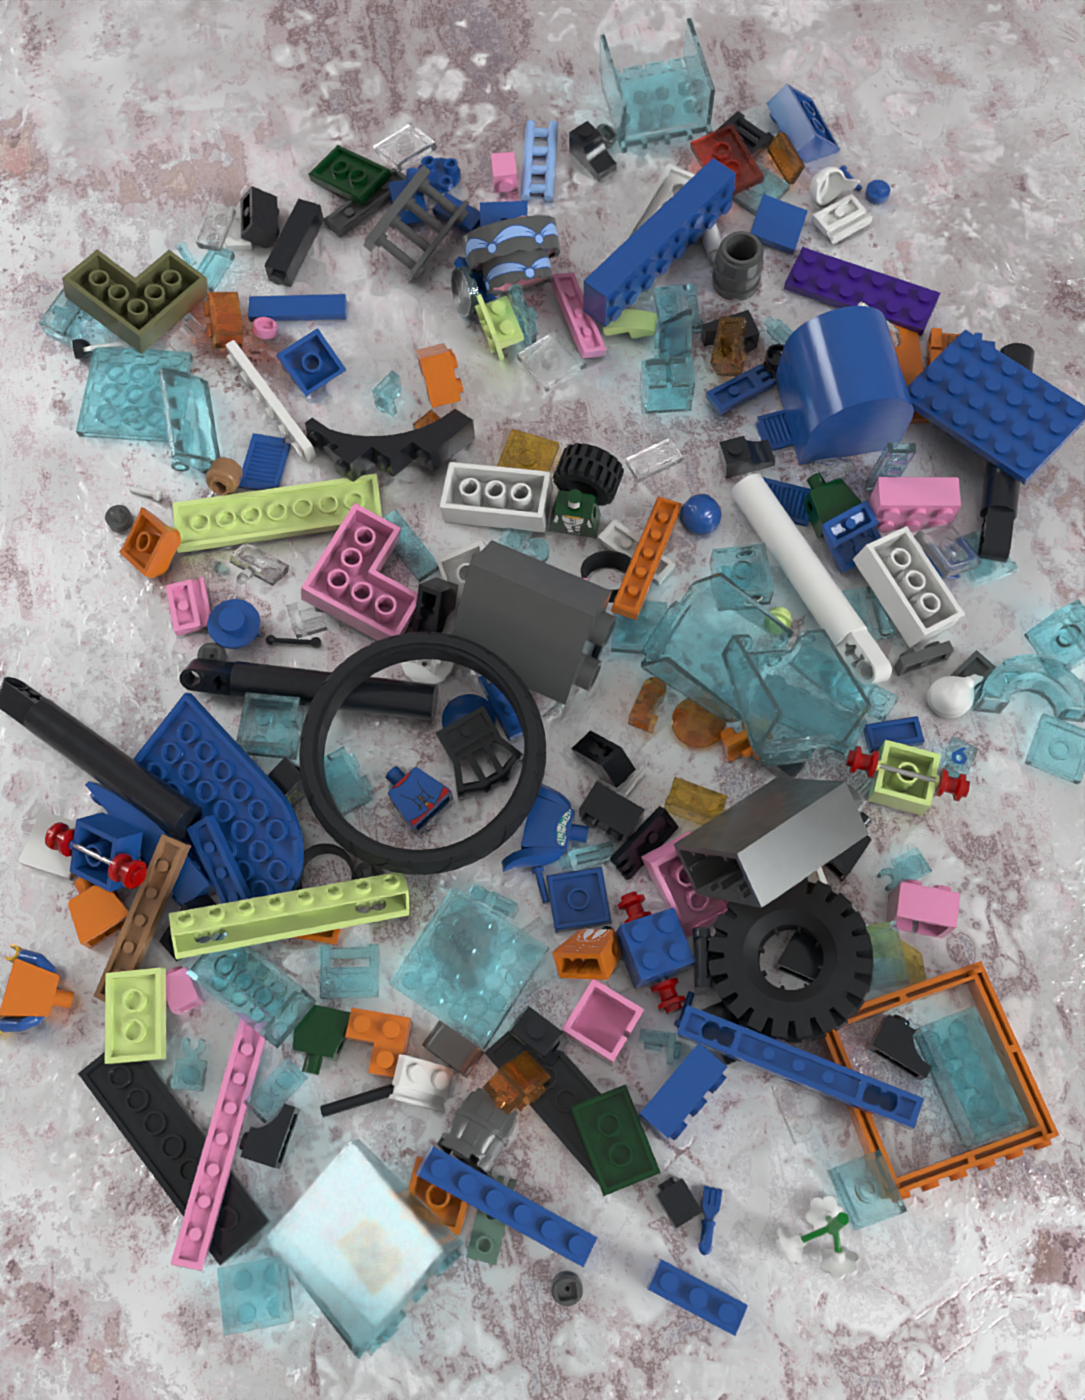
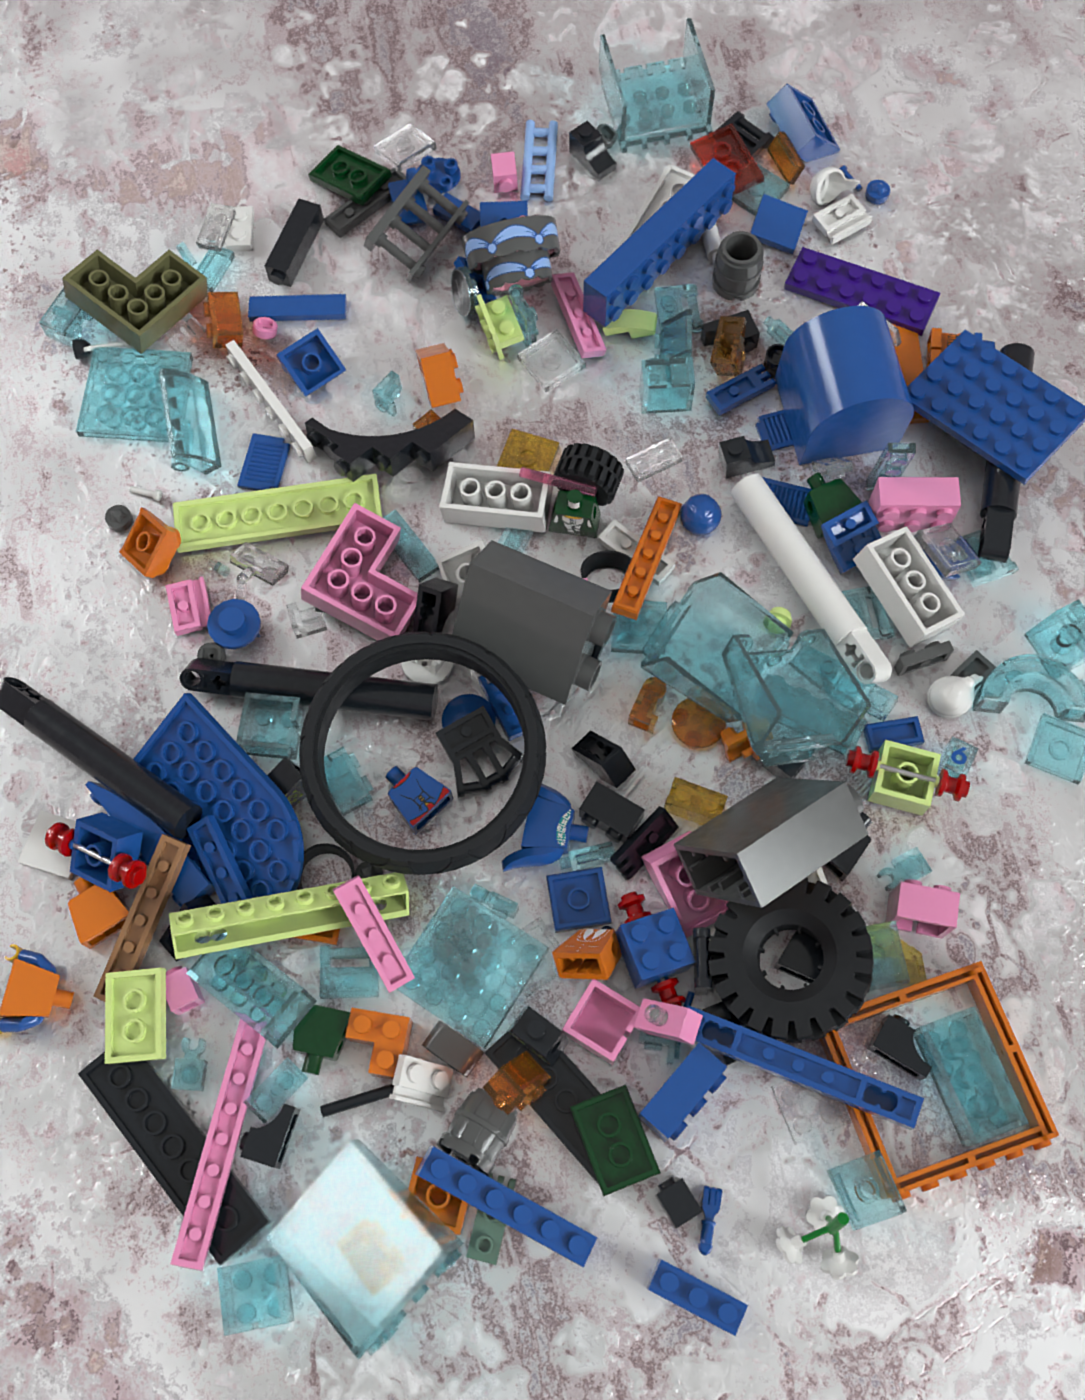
(224, 476): medium nougat head -> none
(259, 217): black brick -> none
(315, 642): black hinge -> none
(373, 933): none -> bright pink plate
(537, 549): clear light blue tile -> none
(541, 884): blue piece -> none
(557, 481): none -> clear pink bar
(566, 1288): dark grey tile -> none
(668, 1021): none -> bright pink piece
(747, 568): clear light blue brick -> none

